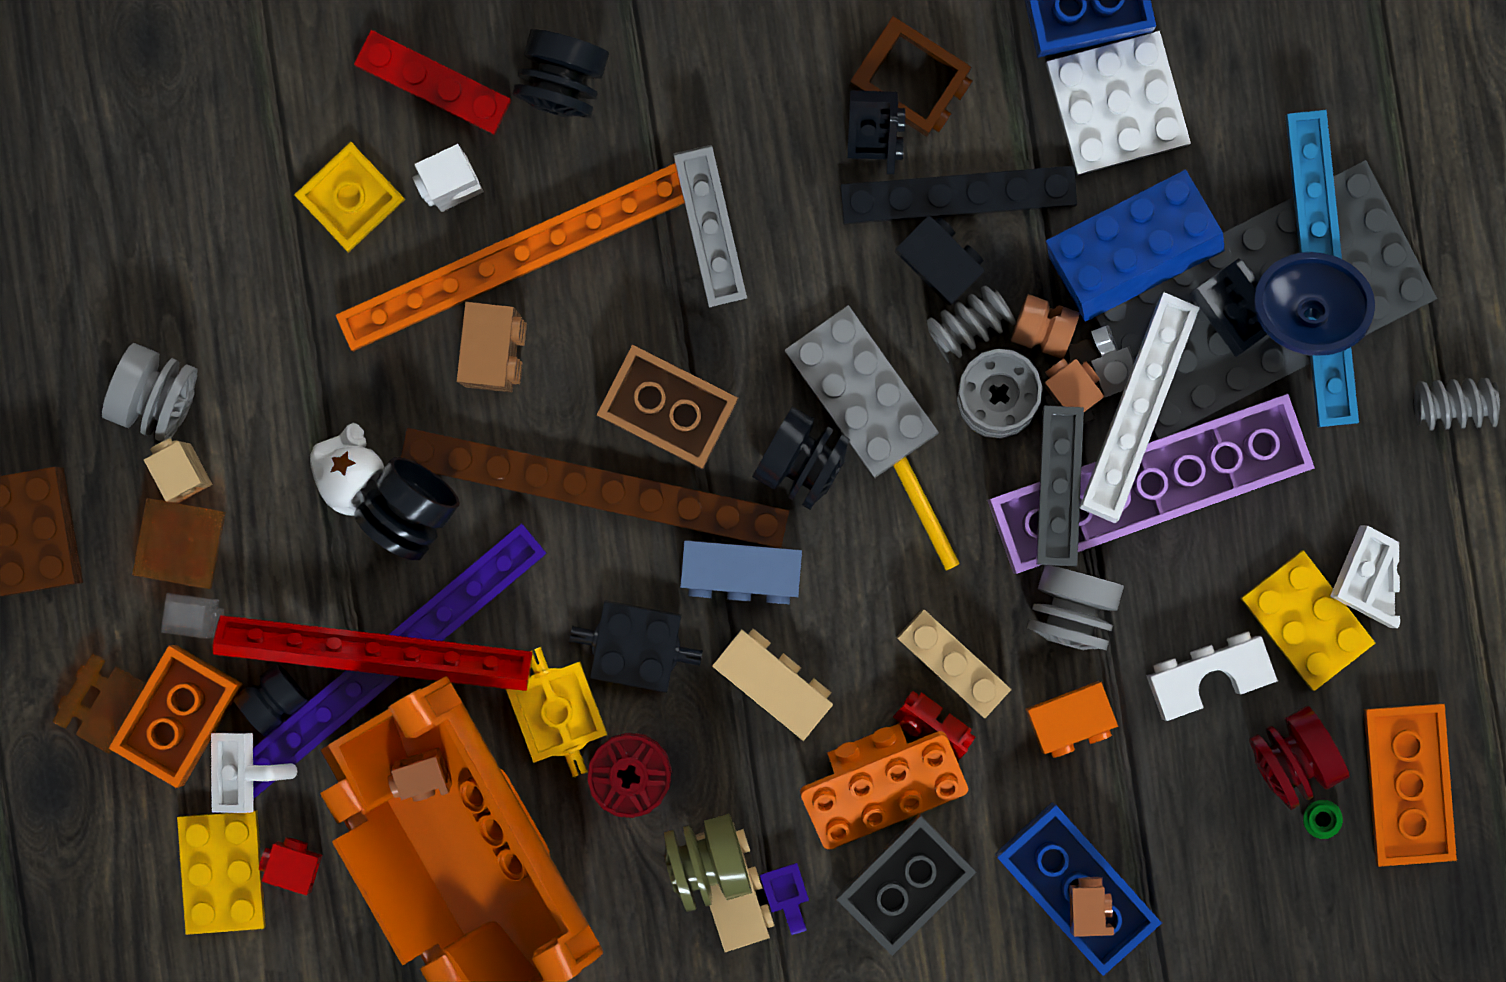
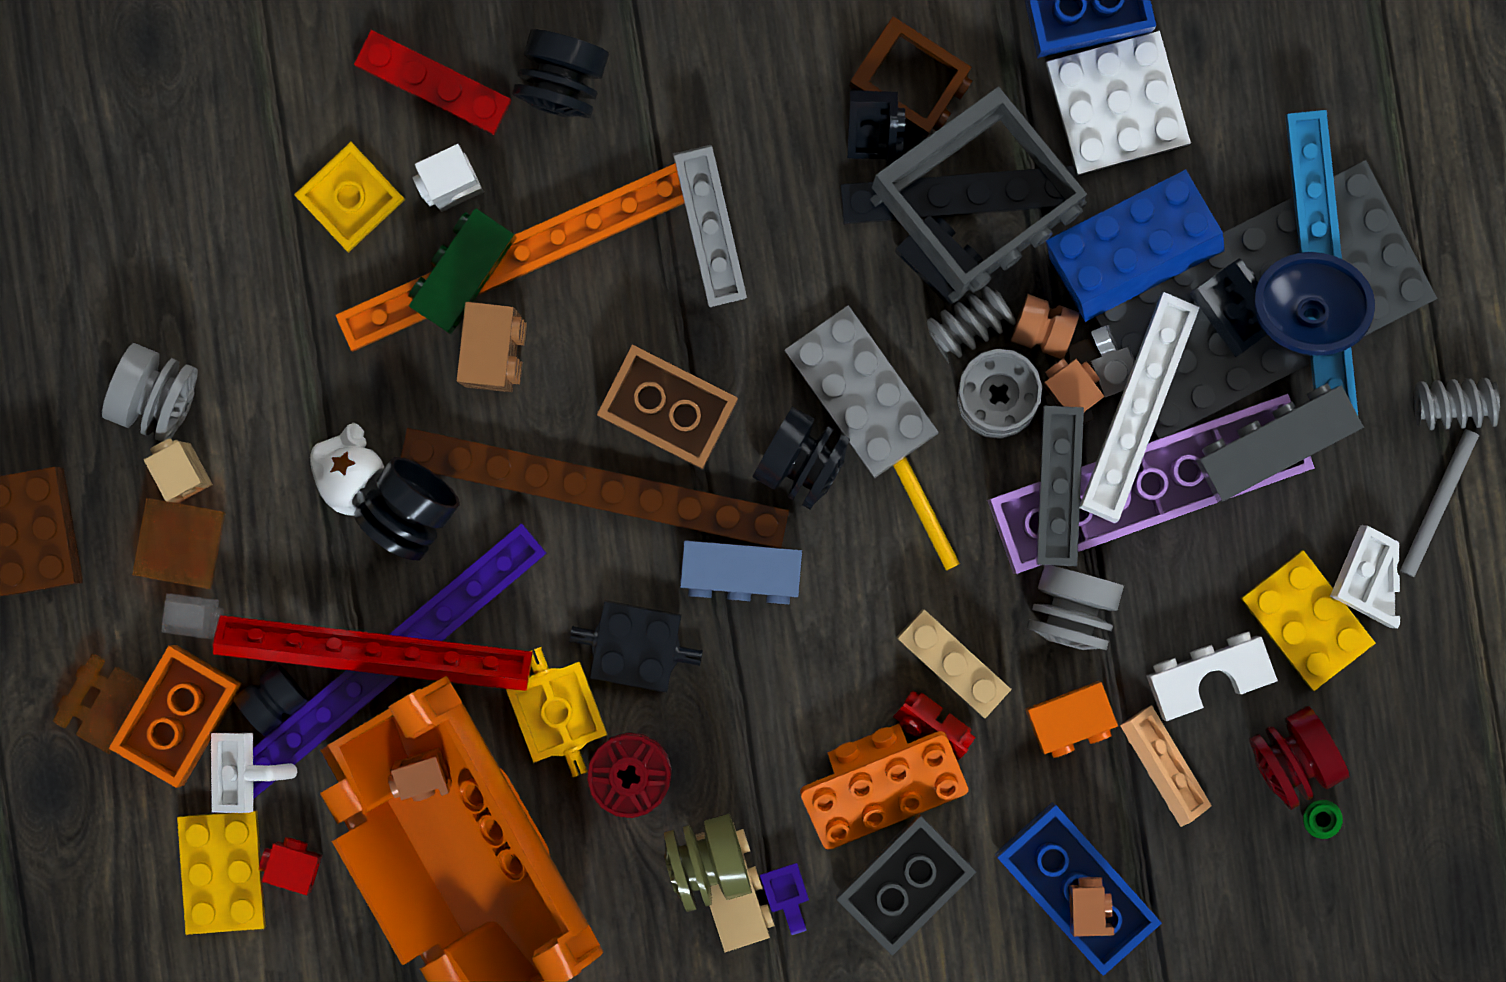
(461, 269): none -> dark green brick
(774, 683): tan brick -> none
(943, 144): none -> dark grey window
(1166, 766): none -> light nougat plate
(1279, 443): none -> dark grey brick
(1410, 785): orange plate -> none
(1439, 503): none -> light grey bar

